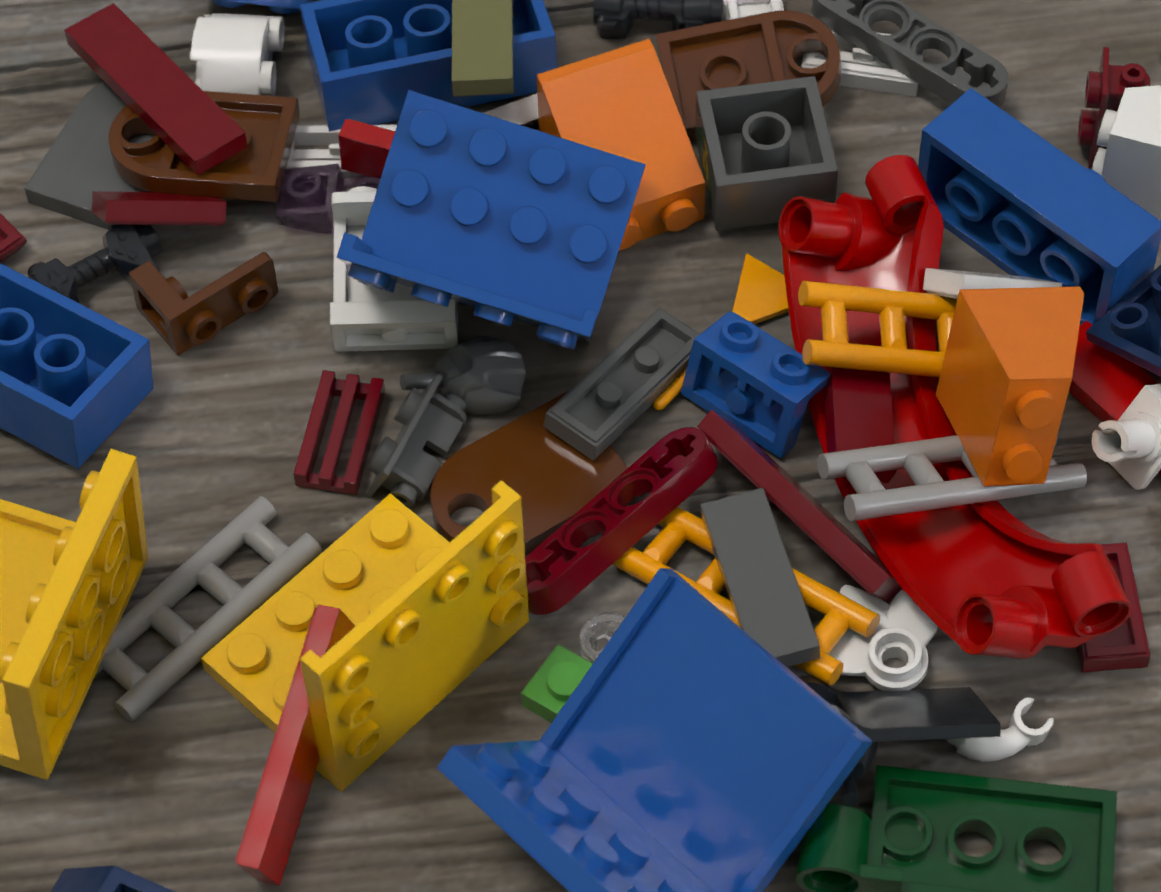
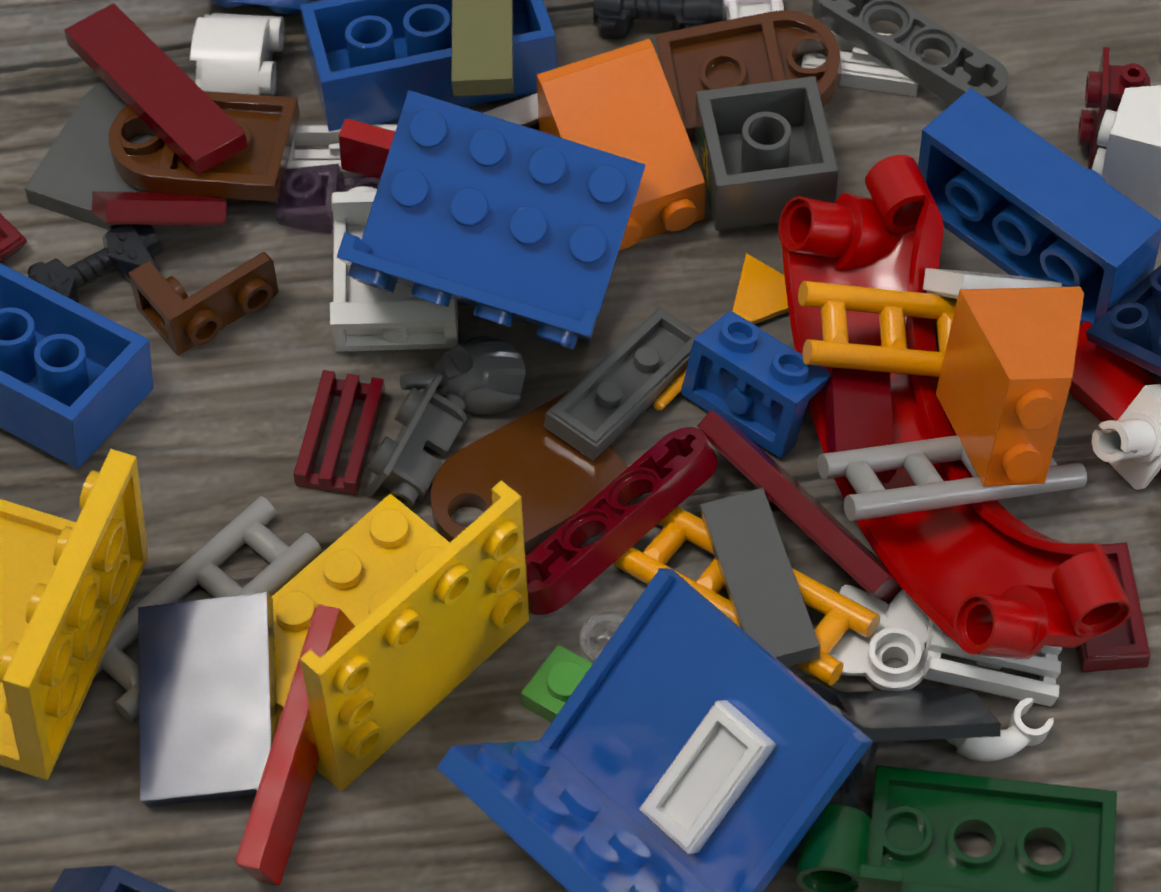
(205, 698): none -> tile
(708, 776): none -> white tile
(1043, 663): none -> white tile

